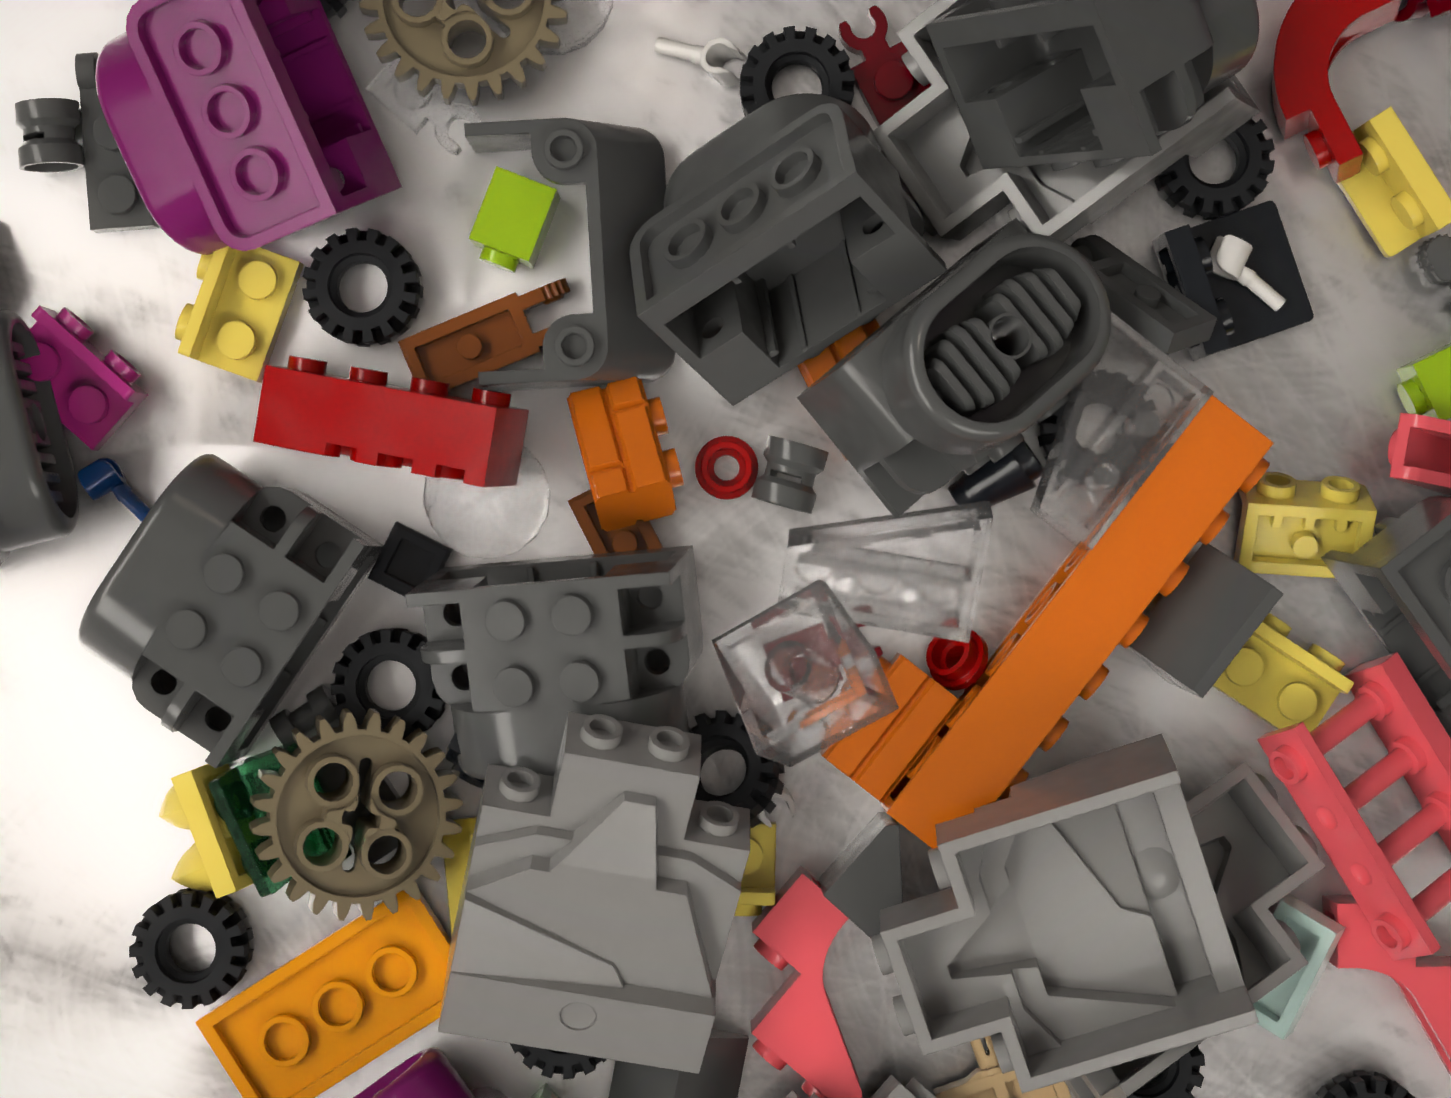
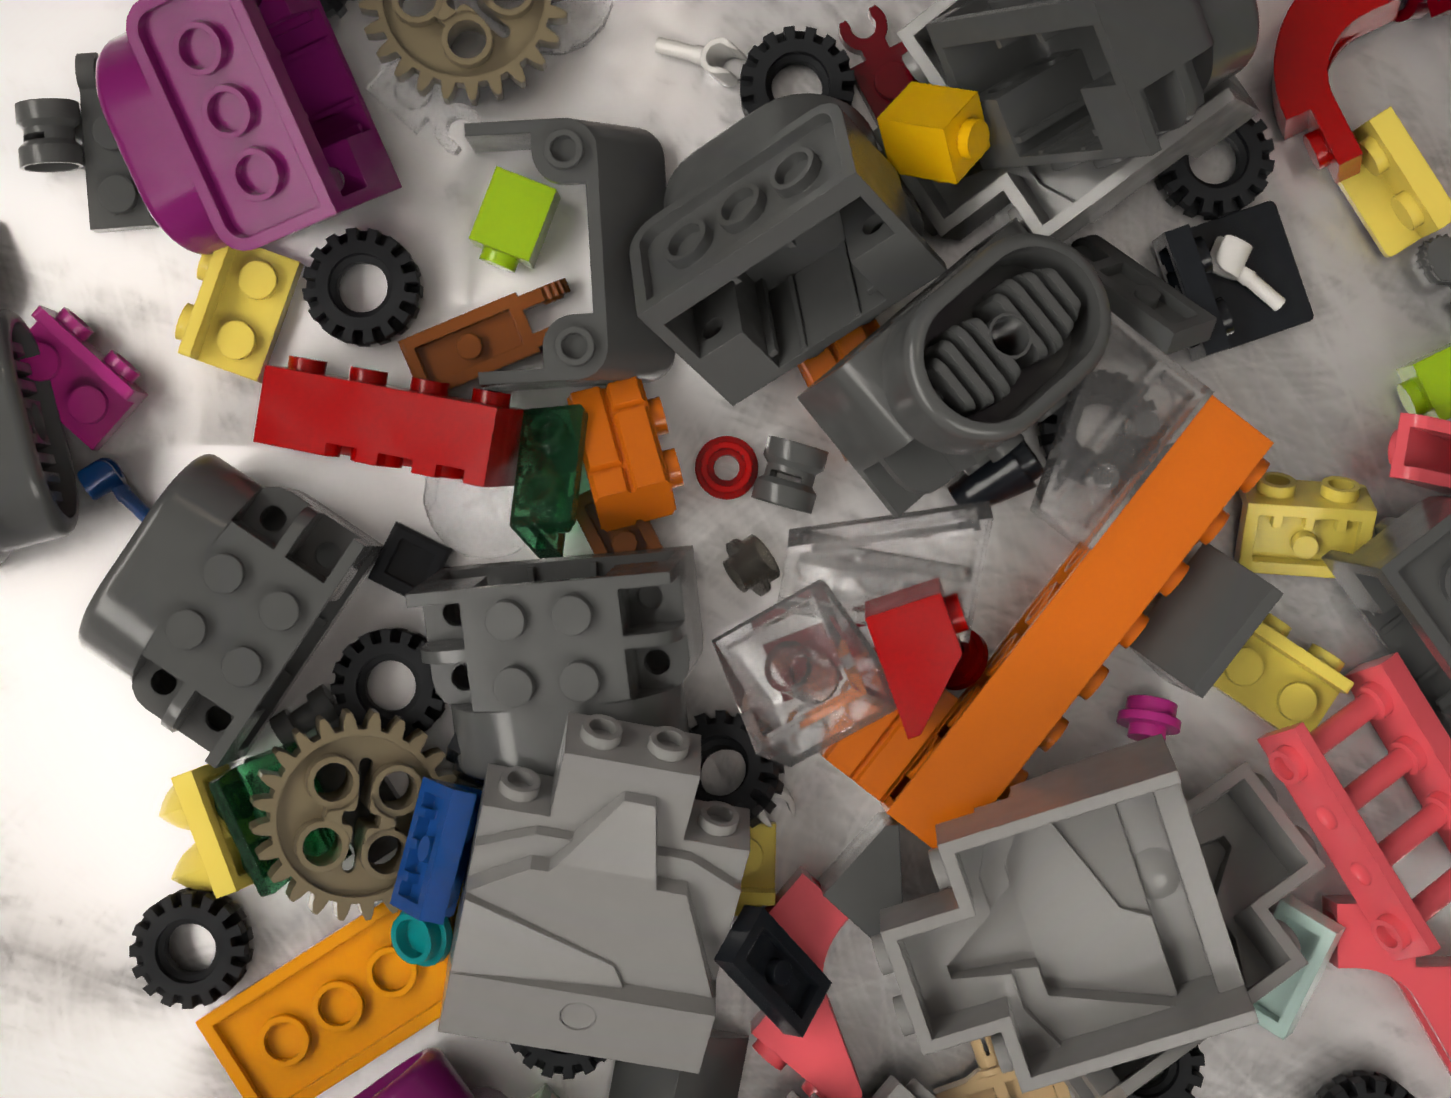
(421, 941): none -> teal plate
(436, 850): none -> blue bracket
(548, 477): none -> clear green bracket
(750, 565): none -> clear smoke plate
(773, 970): none -> black plate
(917, 646): none -> red slope
(934, 132): none -> yellow brick
(1148, 717): none -> dark pink plate

